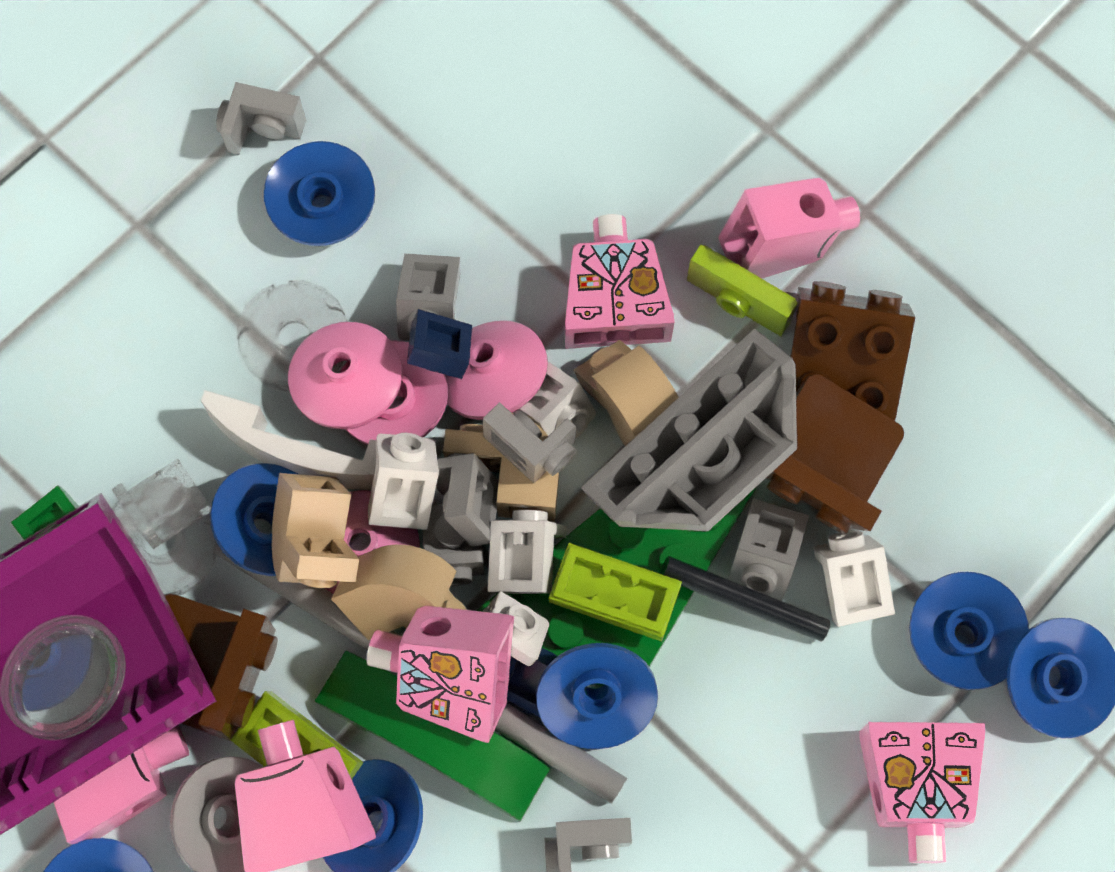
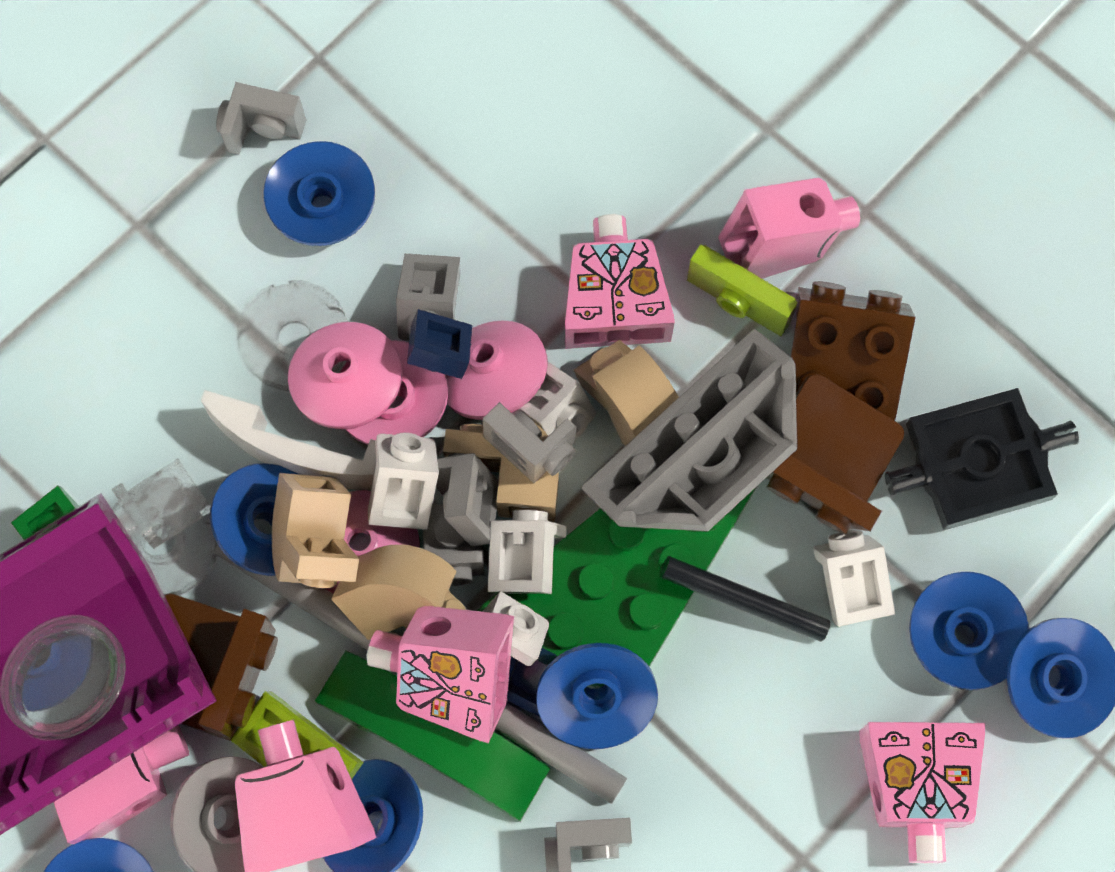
(615, 592): lime plate -> none
(768, 548): light grey bracket -> none
(981, 458): none -> black plate

